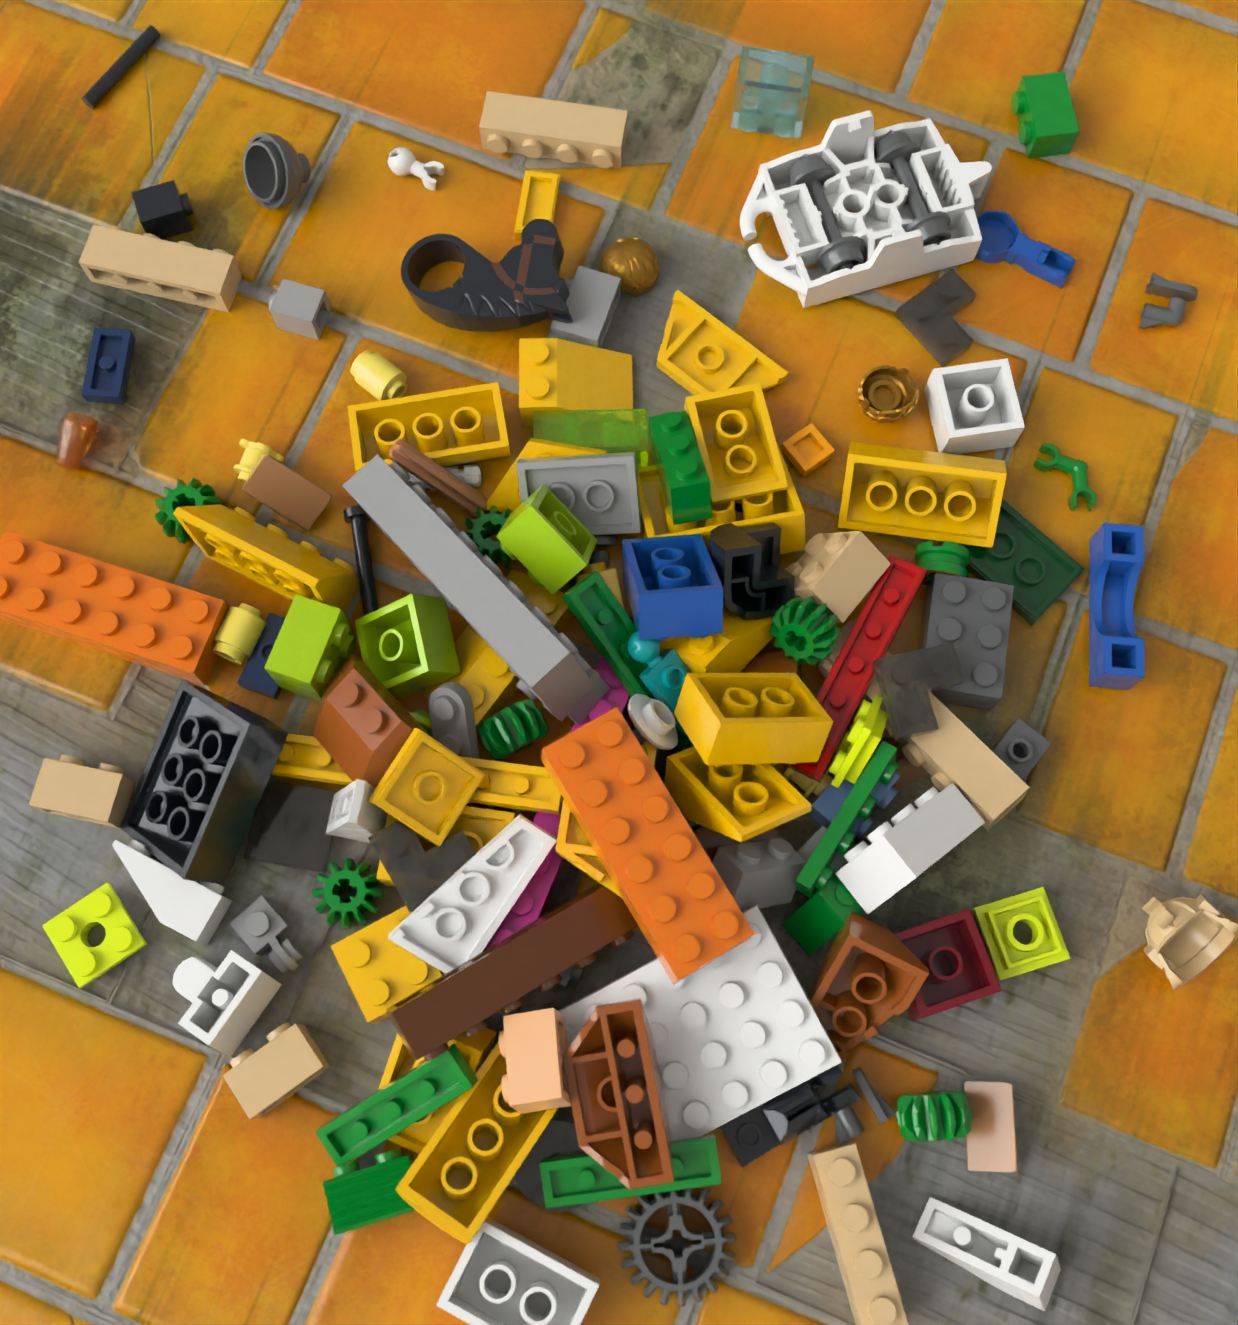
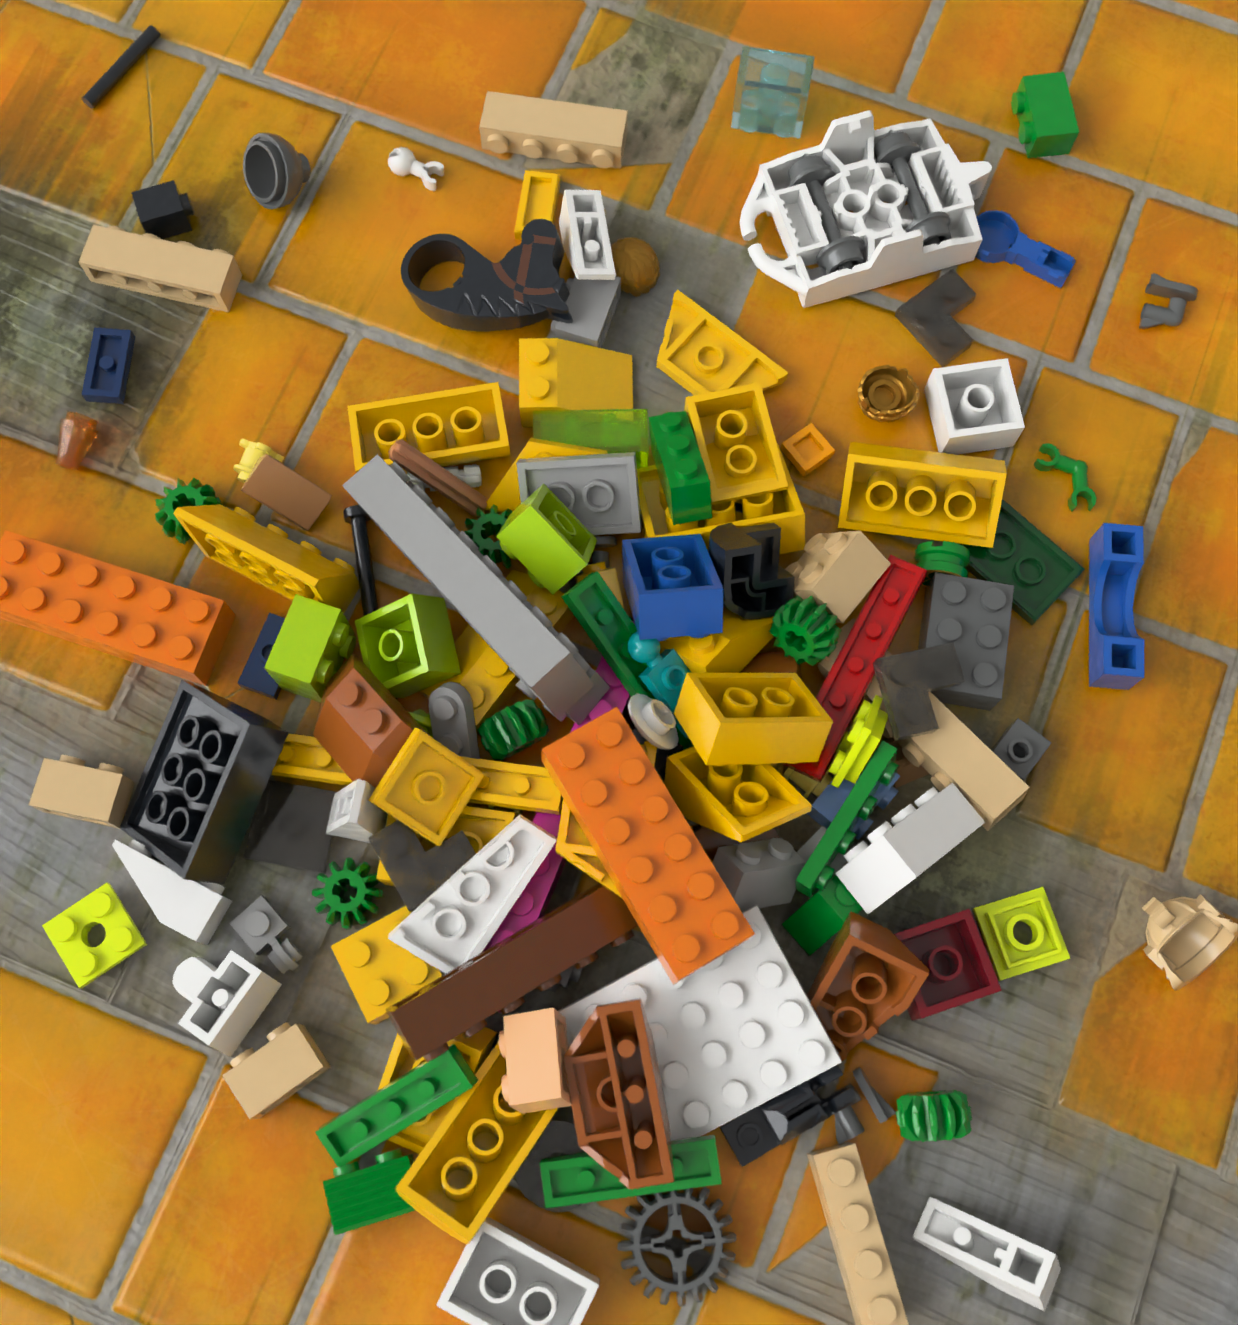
(238, 633): light yellow brick -> none
(300, 309): light grey brick -> none
(379, 376): light yellow brick -> none
(586, 235): none -> white slope
(992, 1134): slope -> none

